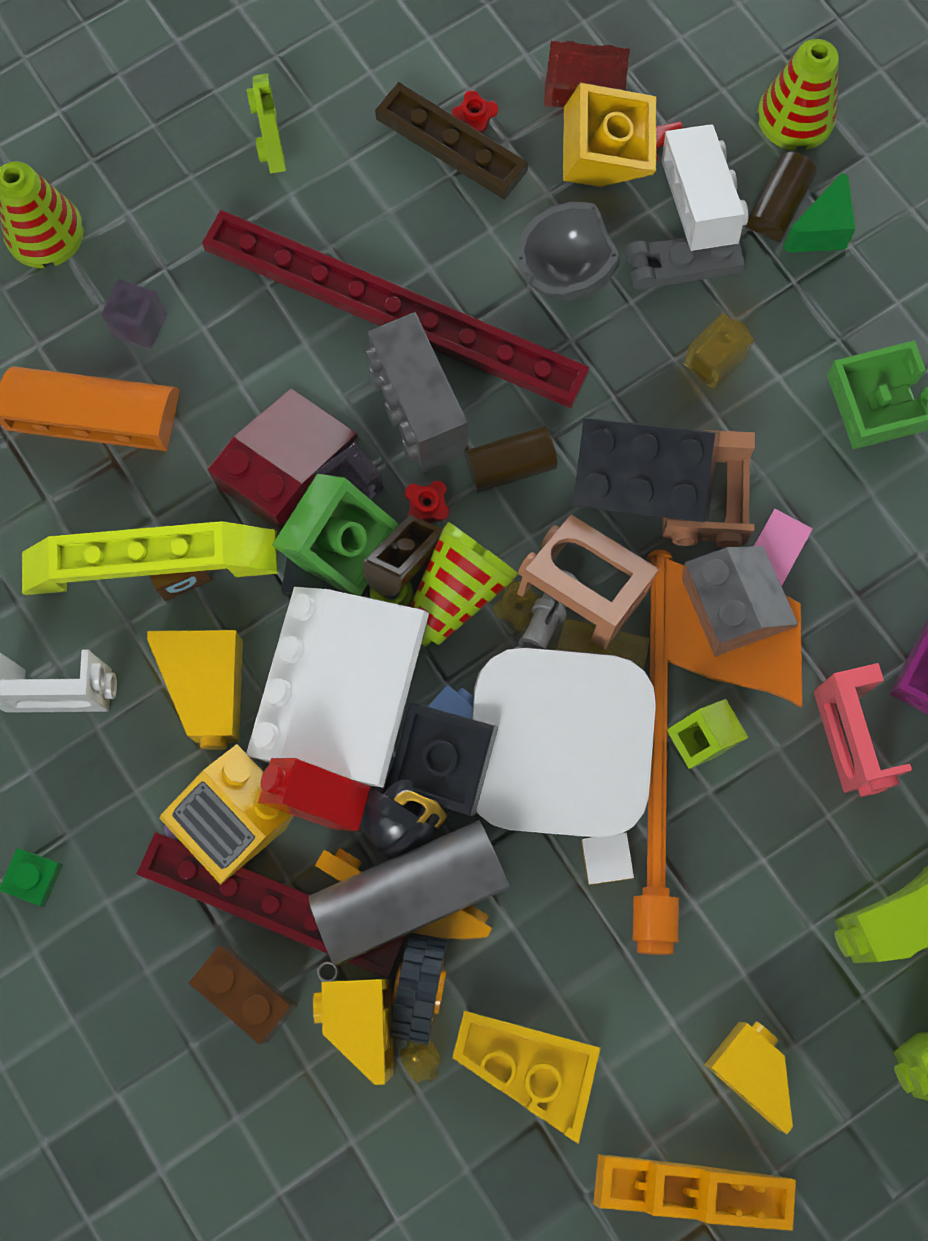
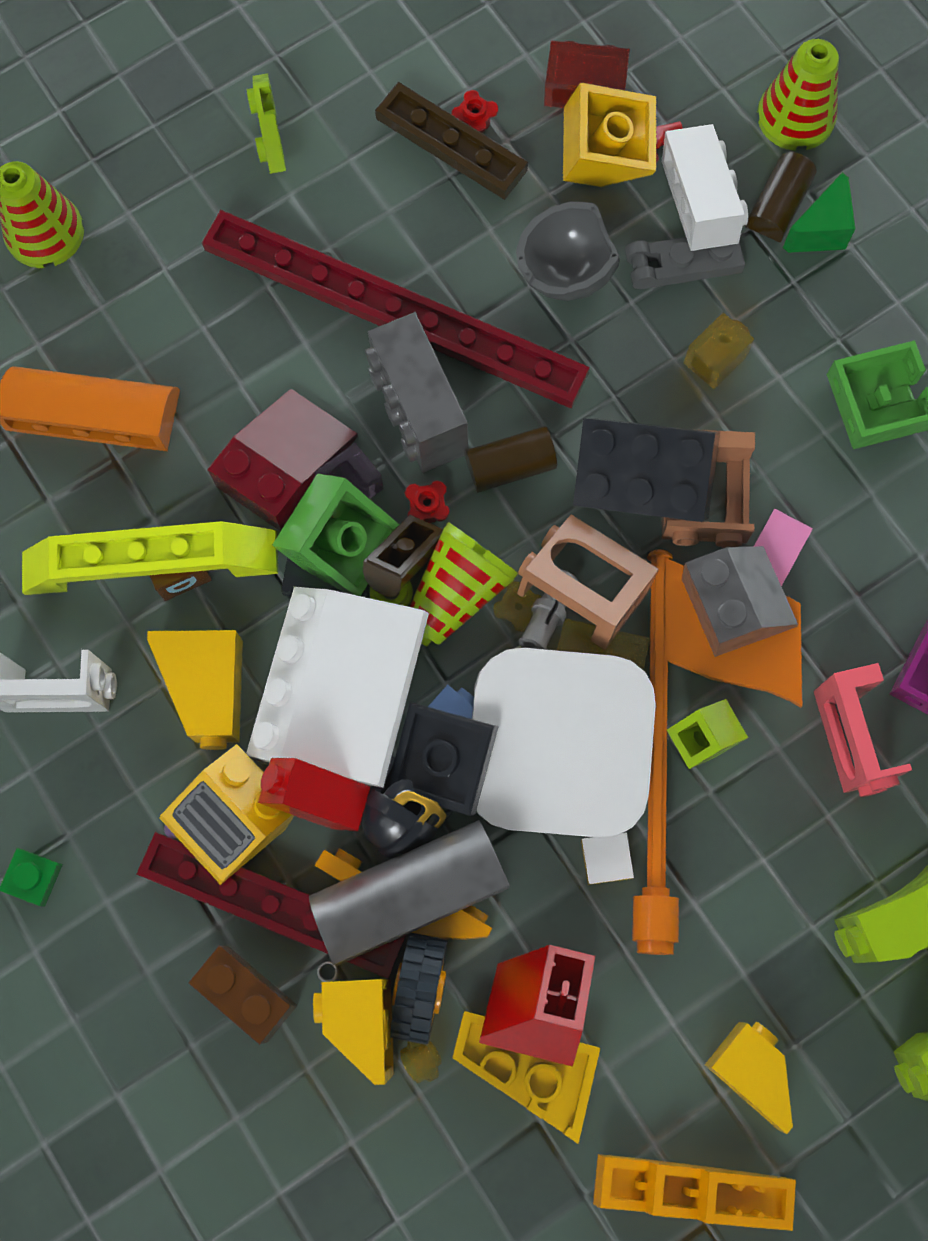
(134, 314): clear purple brick -> none
(540, 1004): none -> red slope

